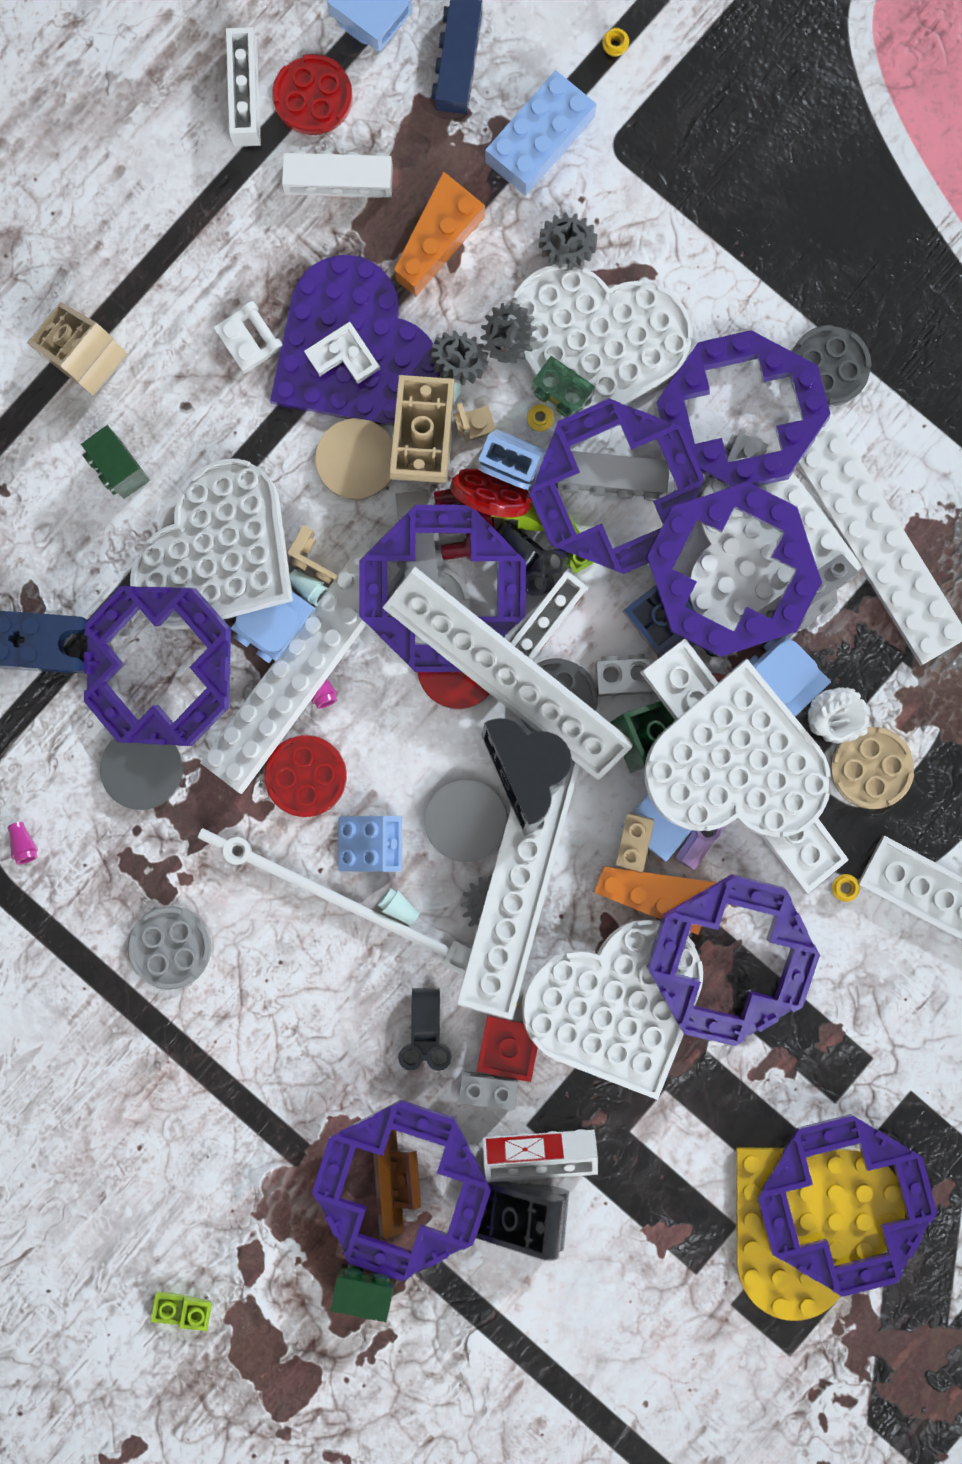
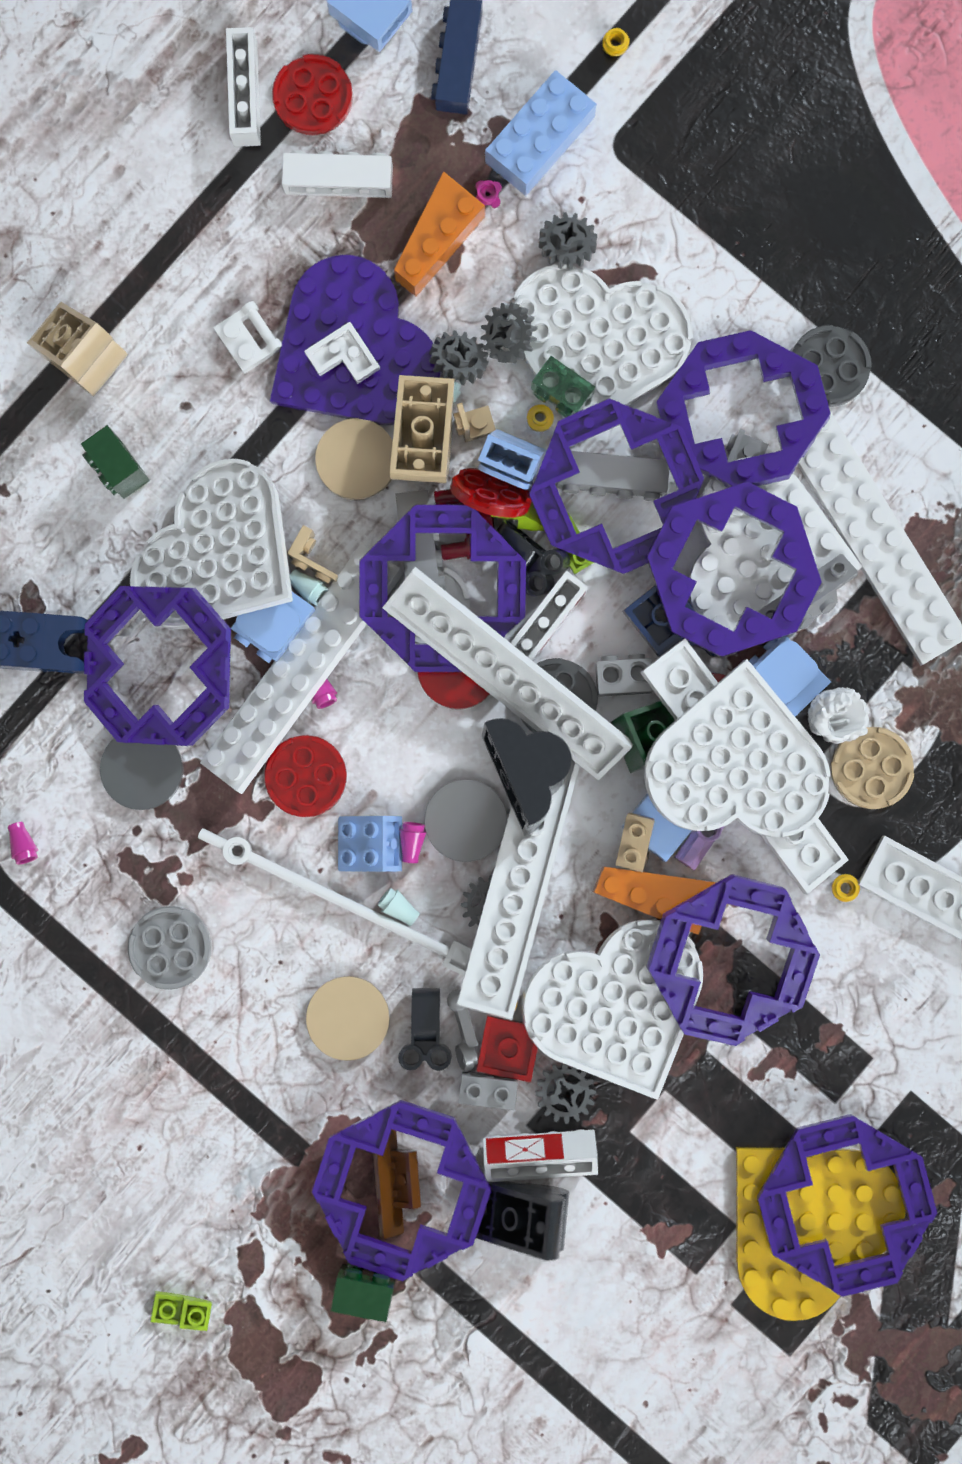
(347, 1018): none -> tan tile
(412, 839): none -> dark pink cone
(465, 1050): none -> light grey piece
(493, 188): none -> dark pink plate
(553, 1097): none -> dark grey gear

